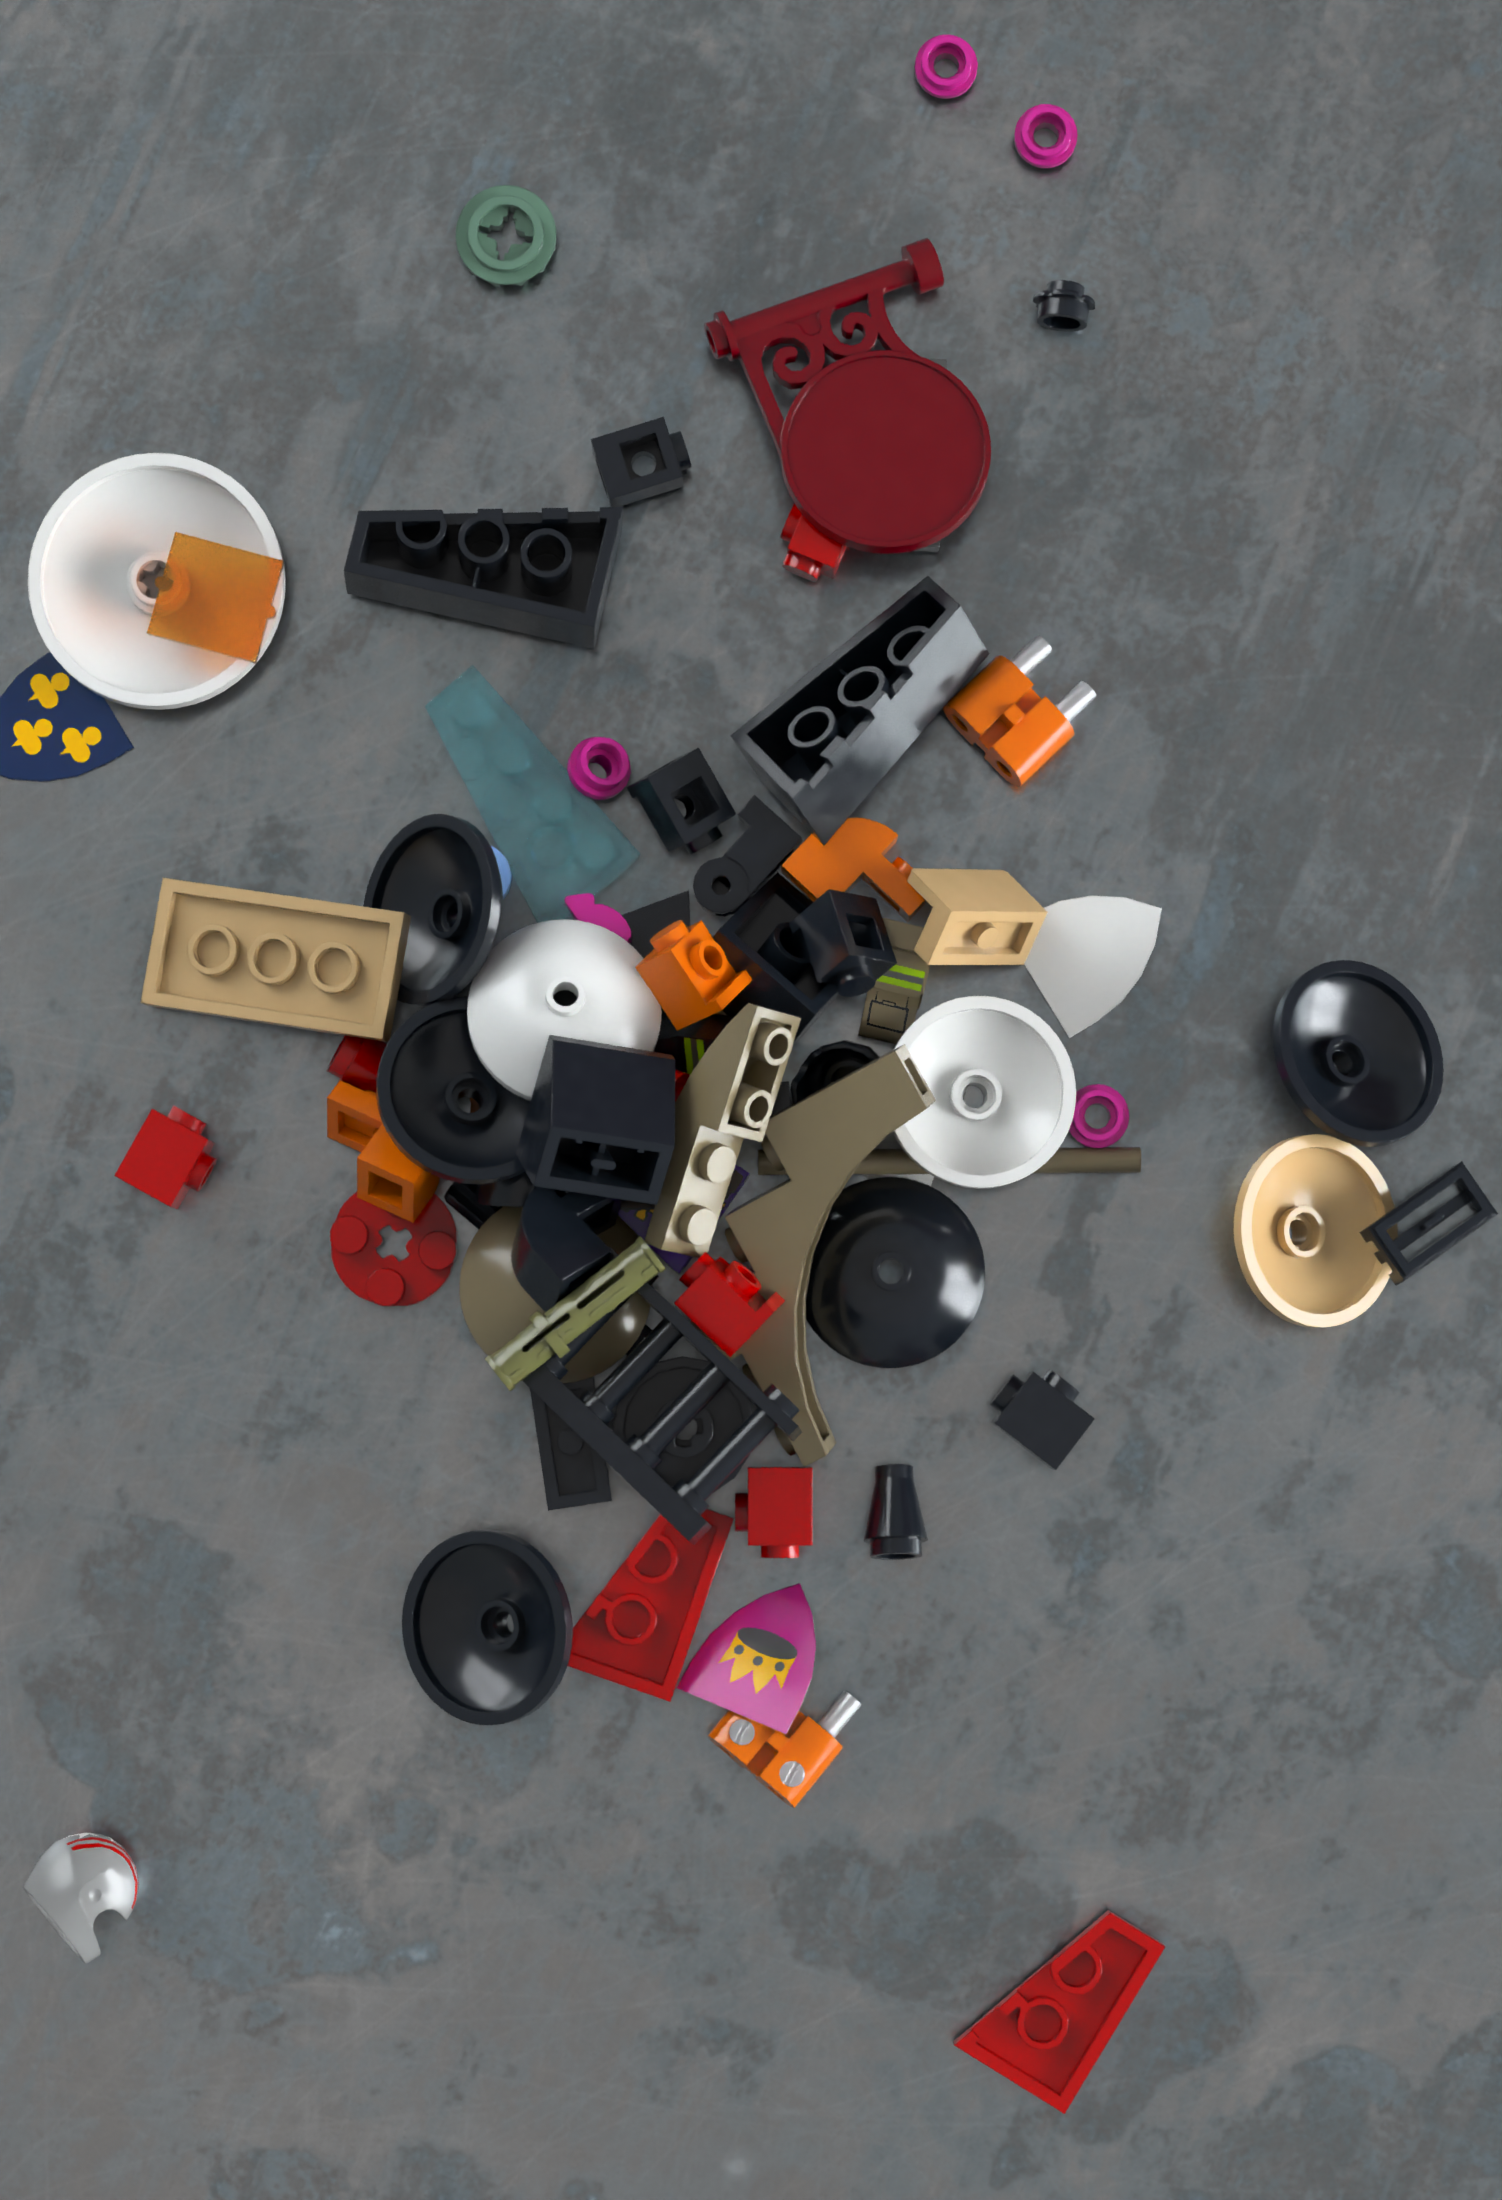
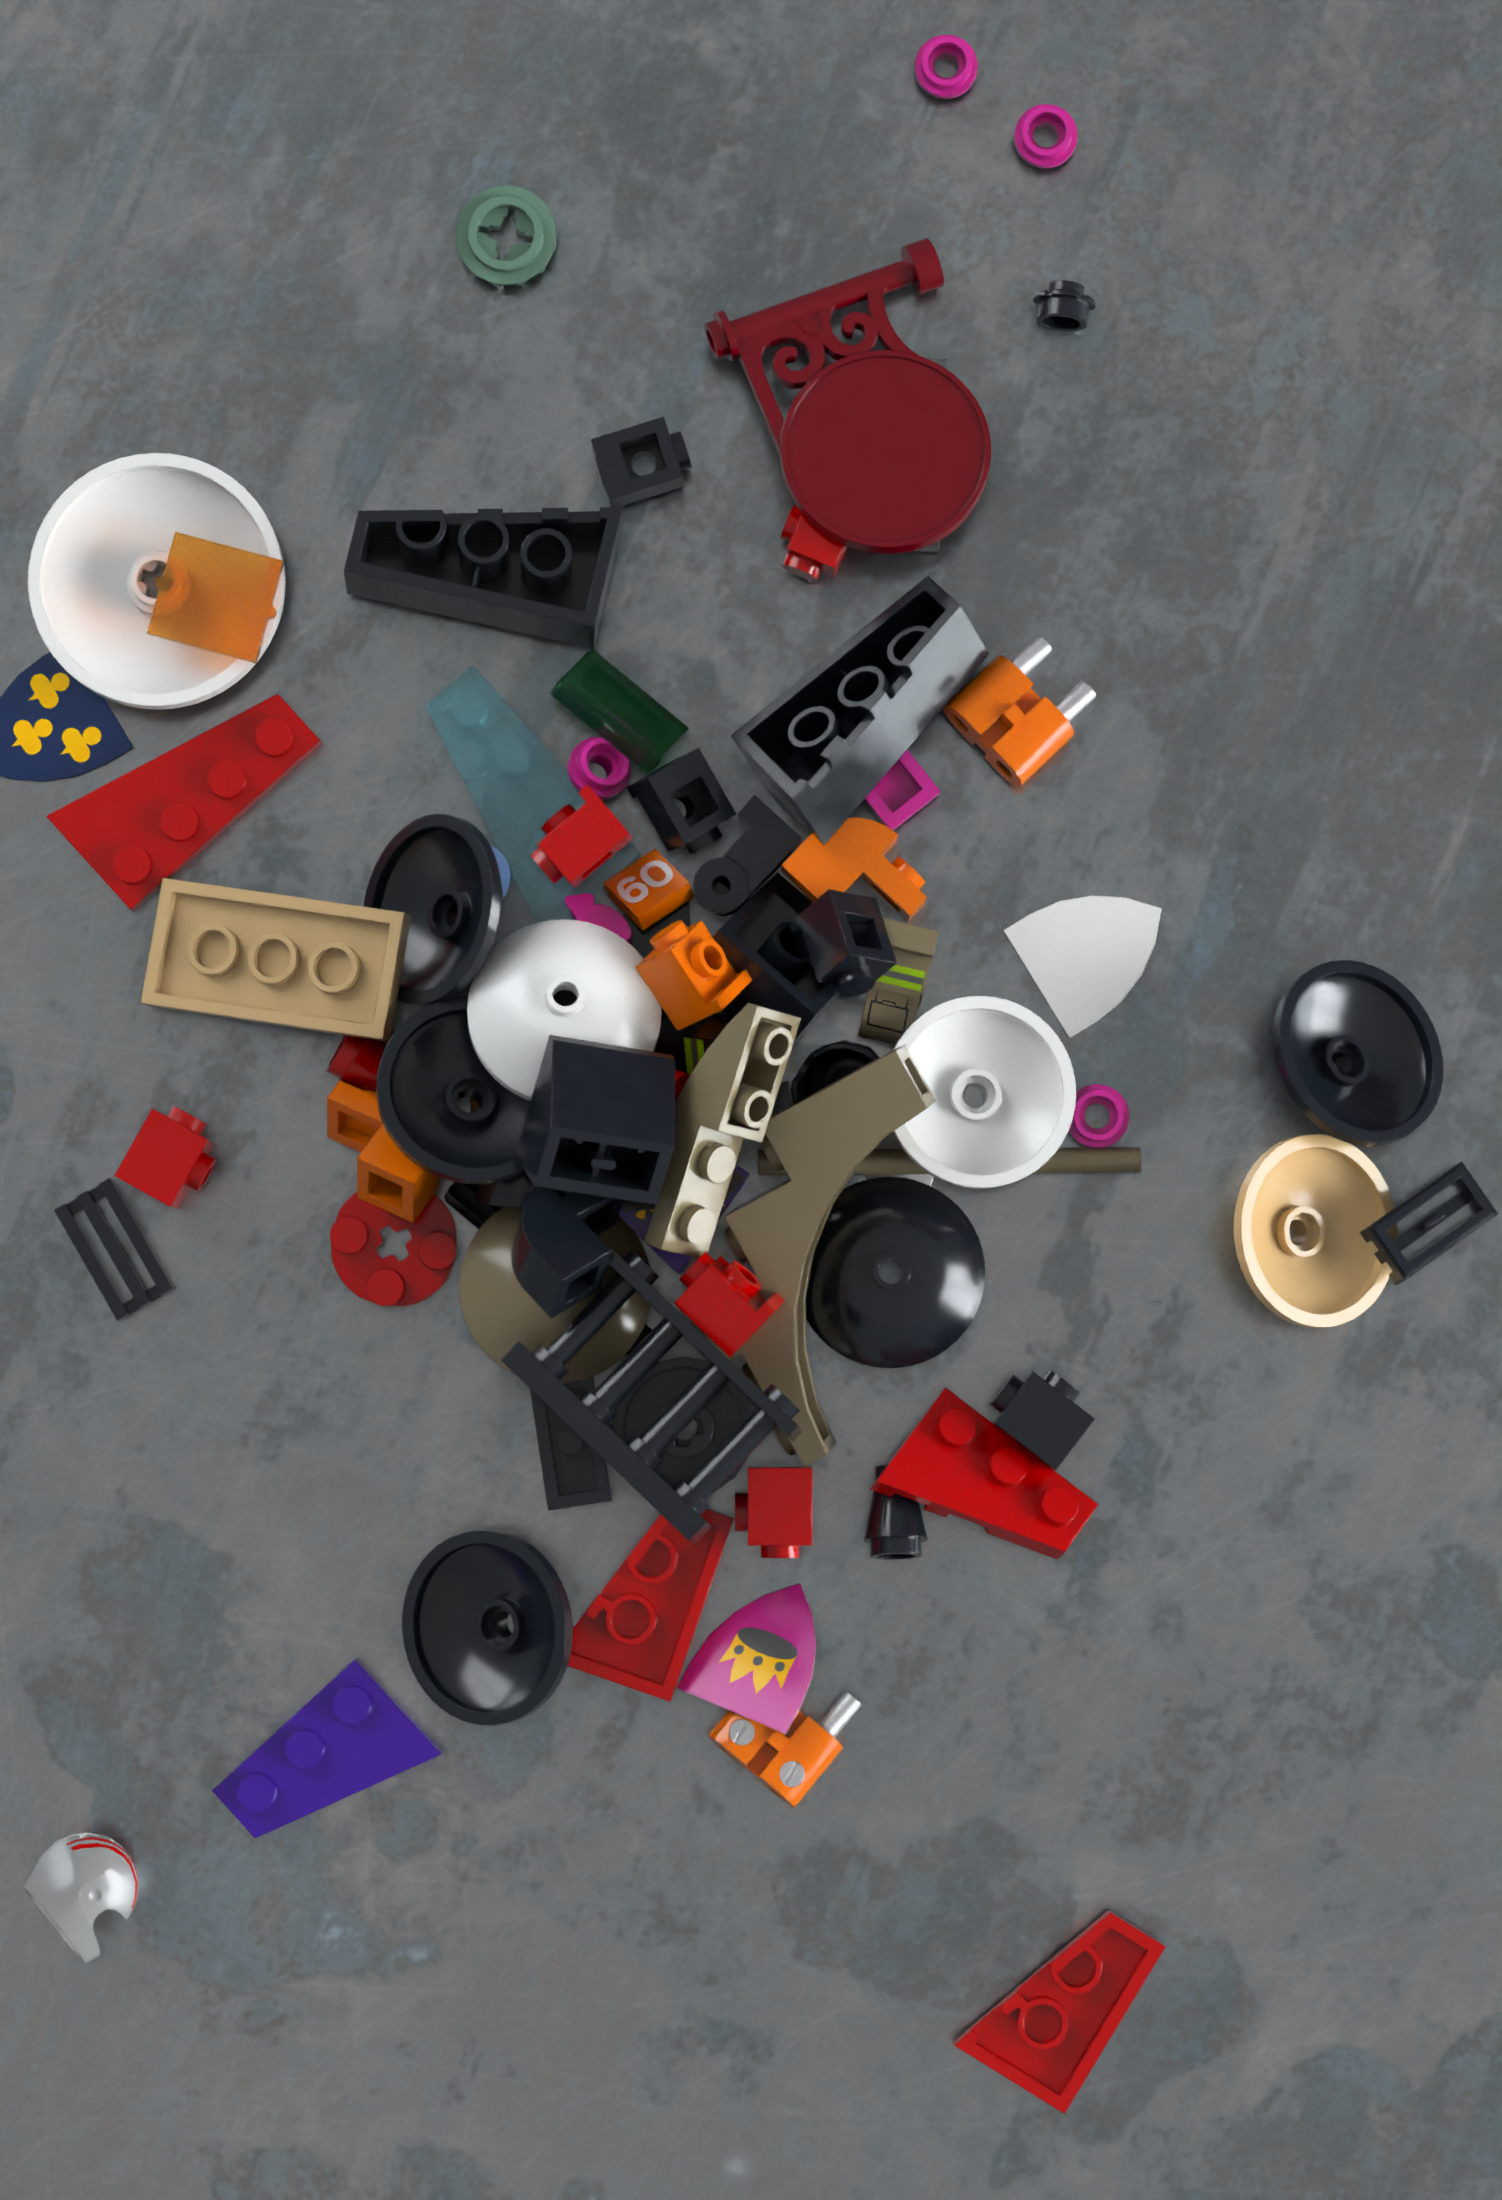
(87, 1202): none -> black tile
(184, 799): none -> red wing
(325, 1752): none -> dark purple wing
(574, 1314): olive pin -> none
(579, 840): none -> red brick
(619, 711): none -> clear green tile
(649, 889): none -> orange tile
(901, 792): none -> dark pink plate
(975, 917): tan panel -> none
(980, 1474): none -> red wing

